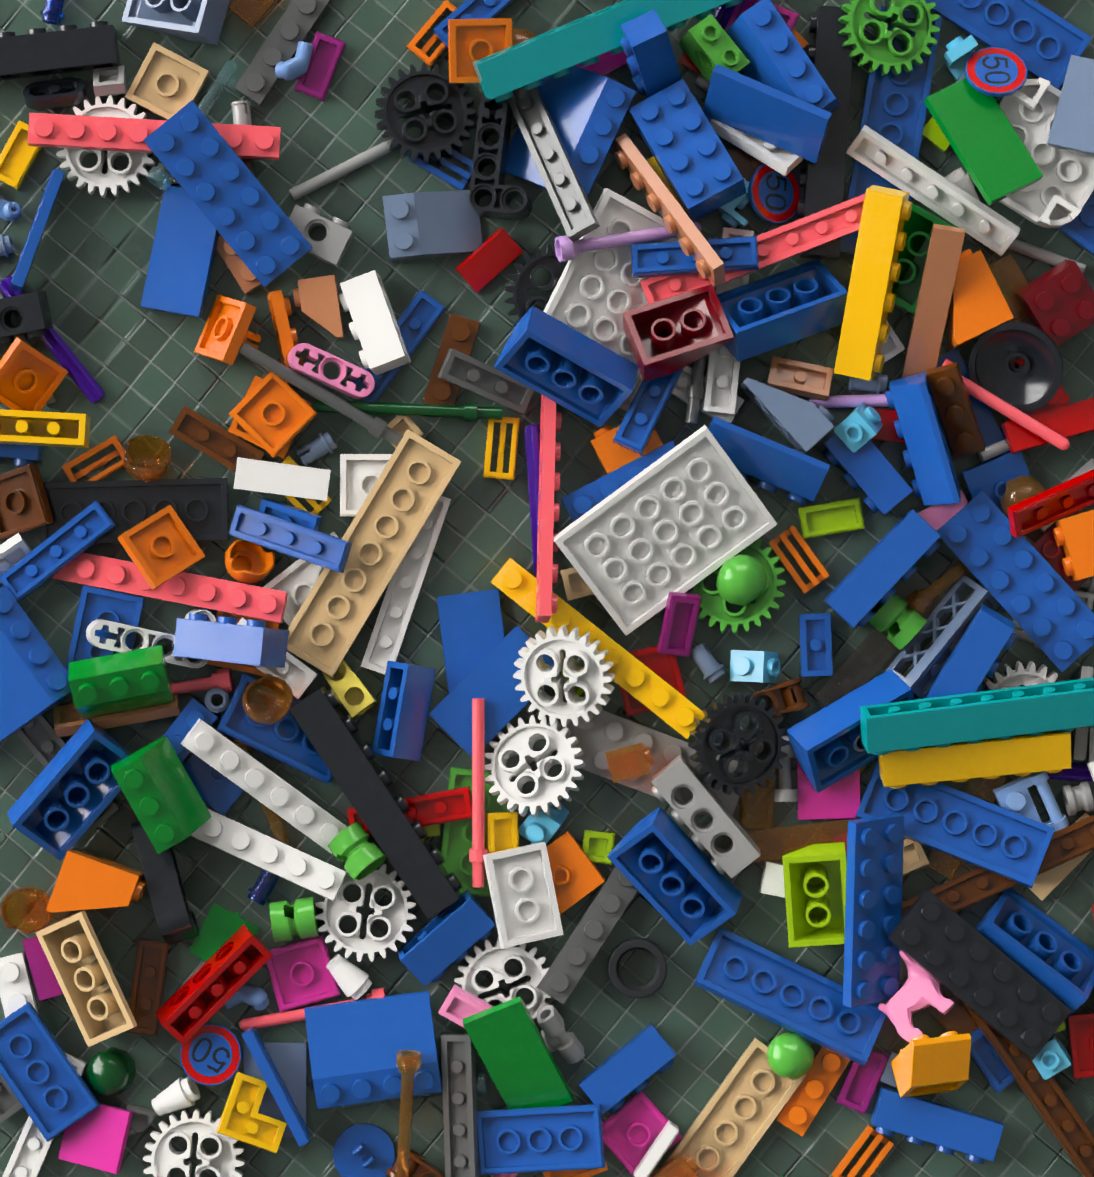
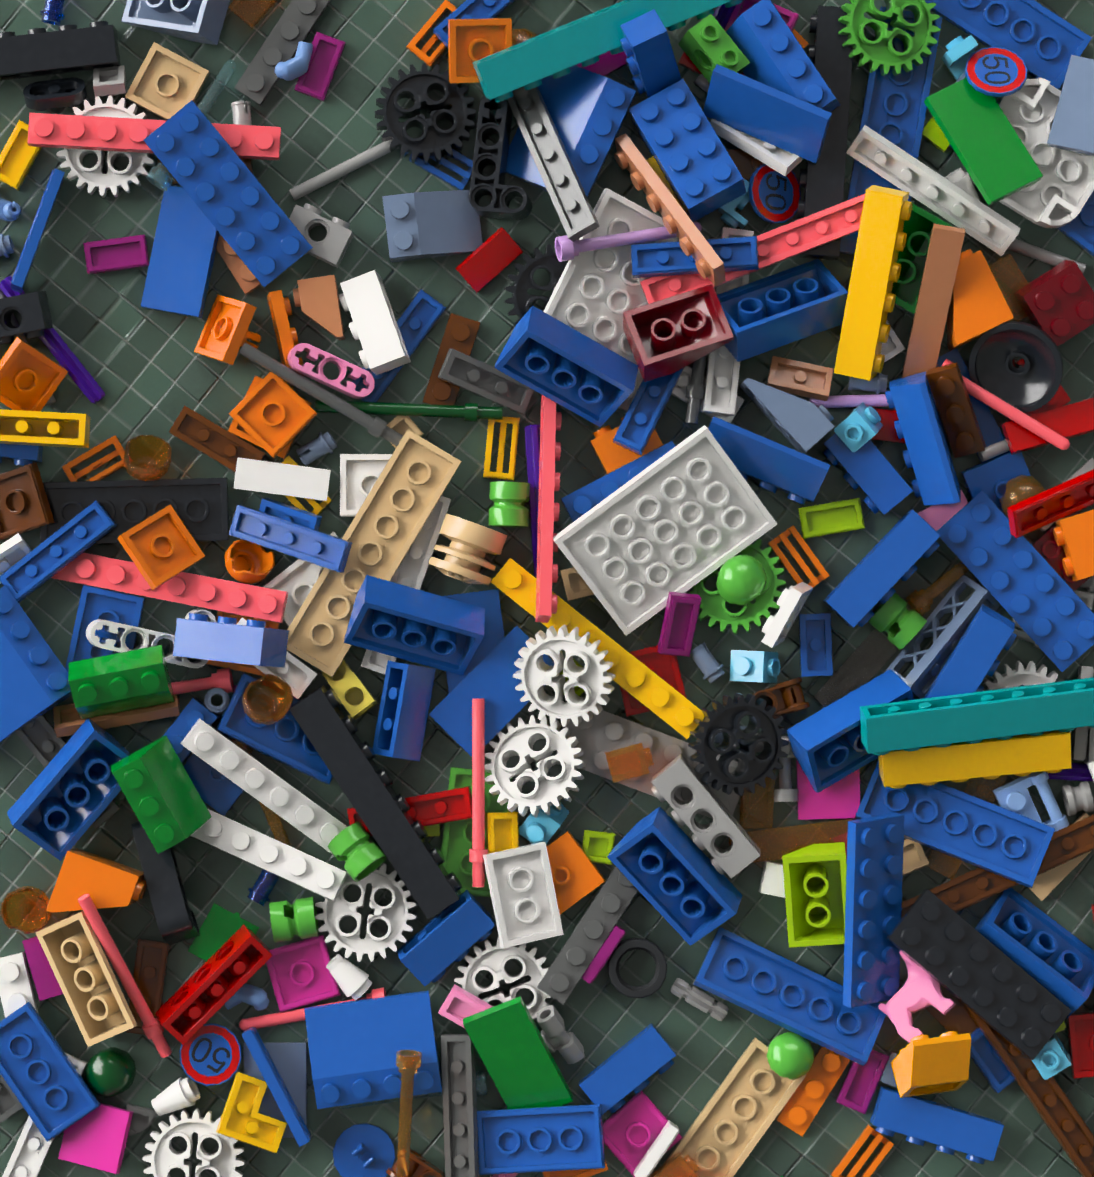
(116, 254): none -> magenta tile
(151, 1025): none -> coral bar
(415, 625): none -> blue slope
(467, 550): none -> tan wheel
(509, 504): none -> bright green wheel
(603, 954): none -> magenta tile
(699, 999): none -> light grey axle
(790, 605): none -> white plate

